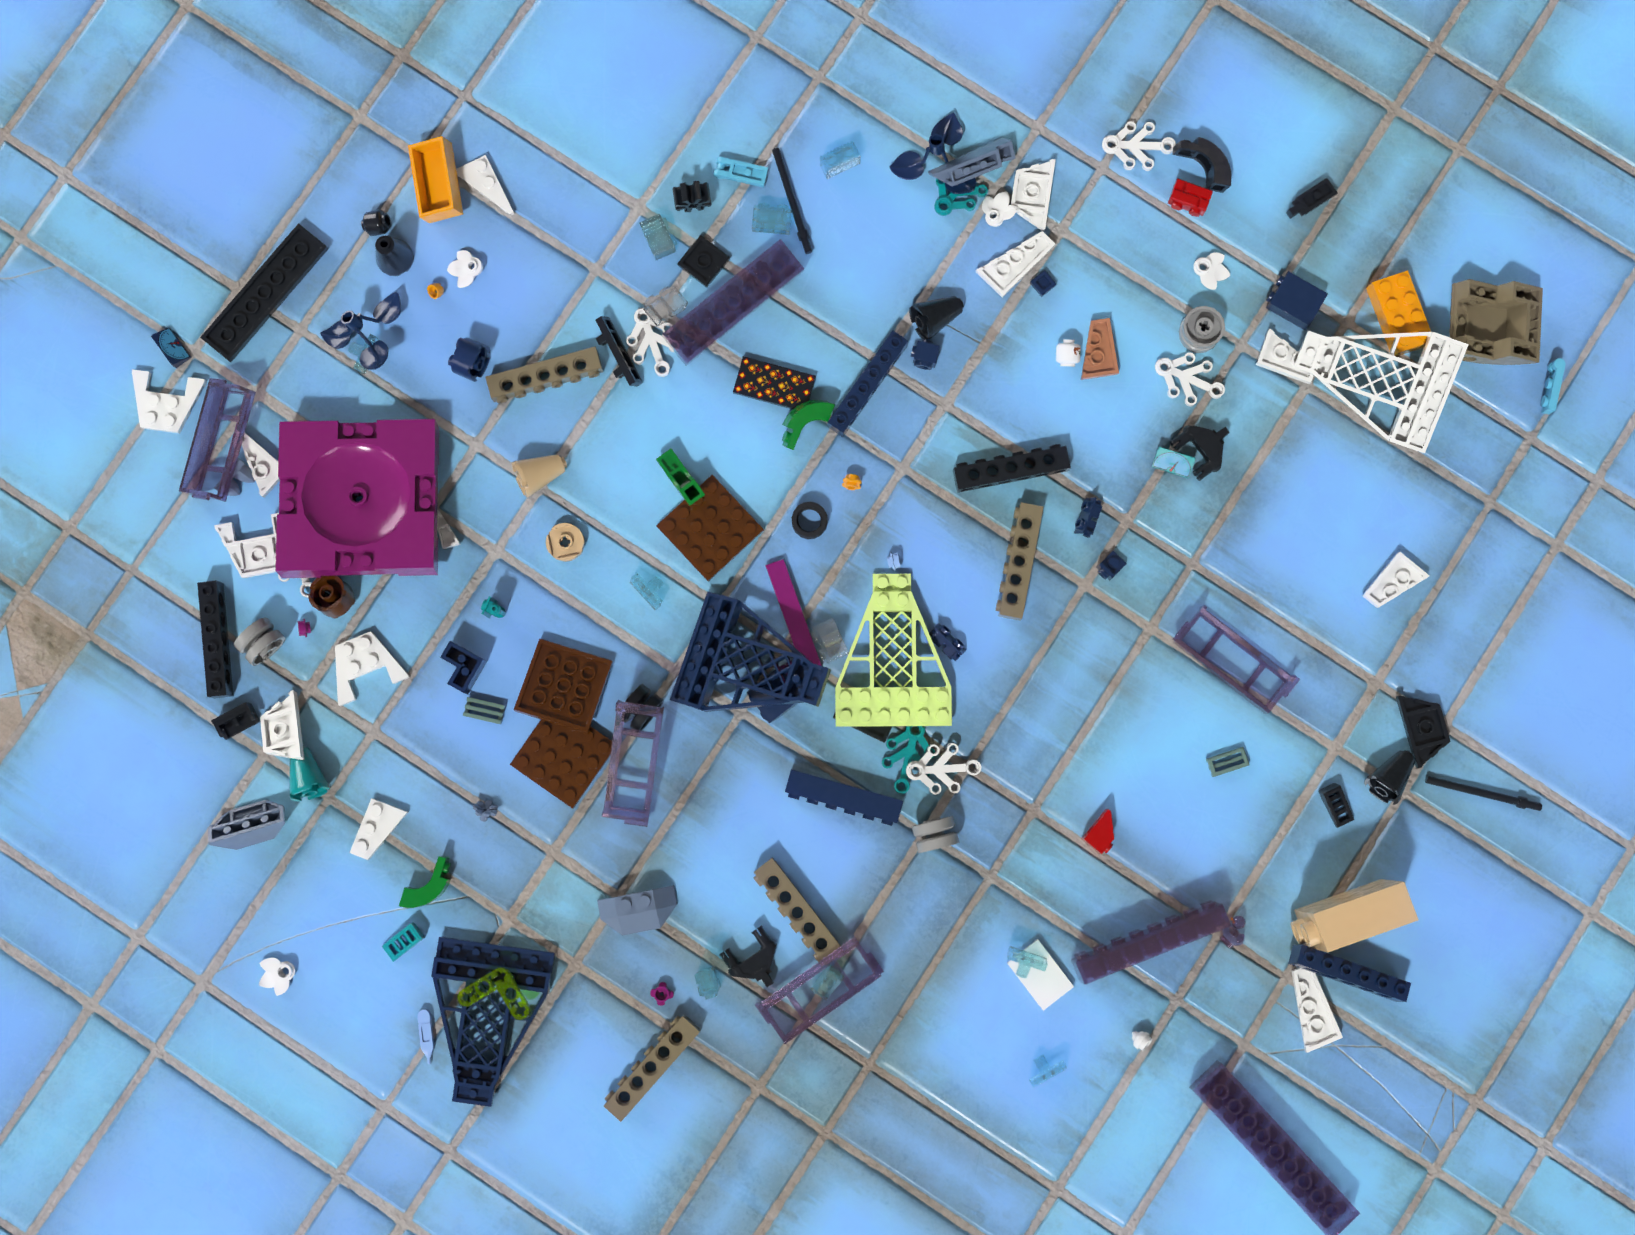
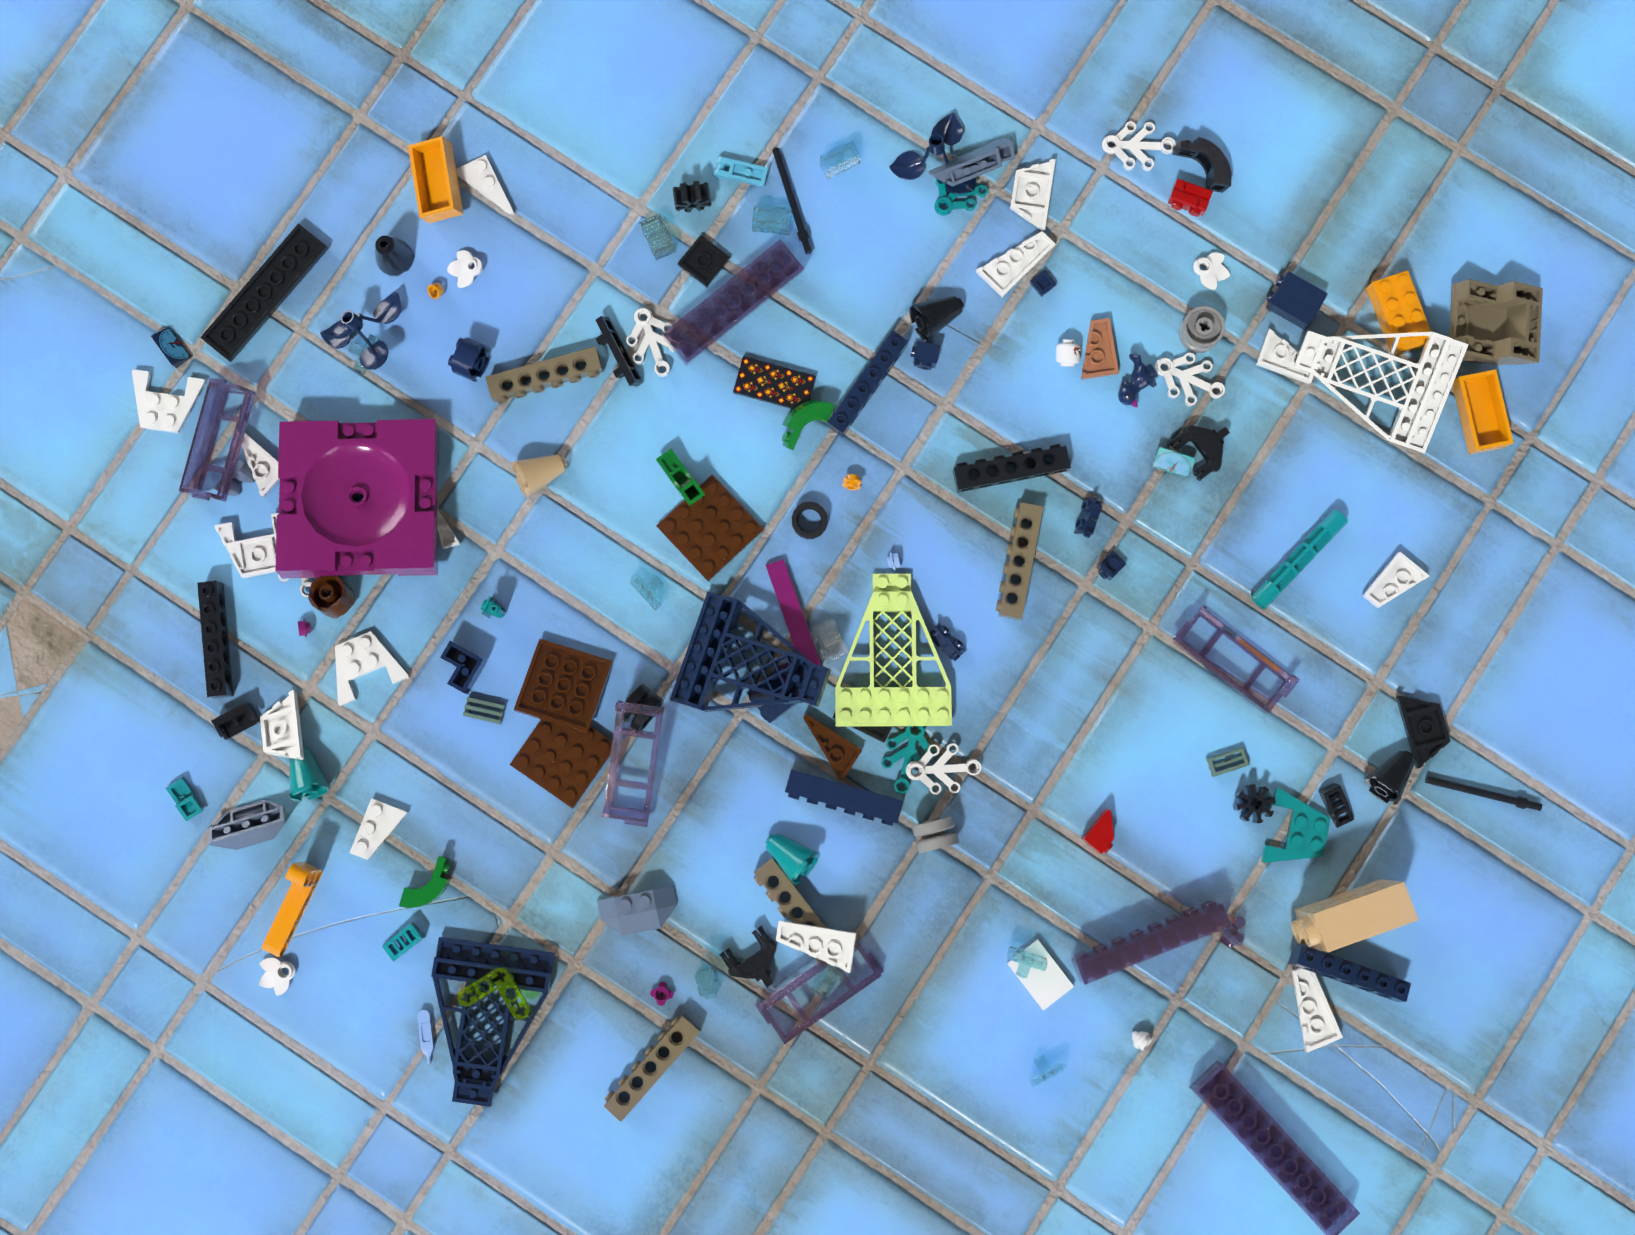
(184, 798): none -> teal slope
(259, 641): light grey wheel -> none
(304, 881): none -> light orange beam
(376, 222): black head -> none
(485, 810): sand blue plant -> none
(574, 548): tan plate -> none
(665, 305): clear brick -> none
(791, 857): none -> teal cone
(826, 944): none -> white wing
(838, 750): none -> reddish brown wing
(998, 206): white plate -> none
(1140, 379): none -> dark blue animal
(1251, 810): none -> black gear
(1299, 559): none -> teal piece
(1305, 833): none -> teal wing
(1312, 198): black hinge -> none
(1482, 412): none -> light orange piece
(1553, 386): medium azure plate -> none

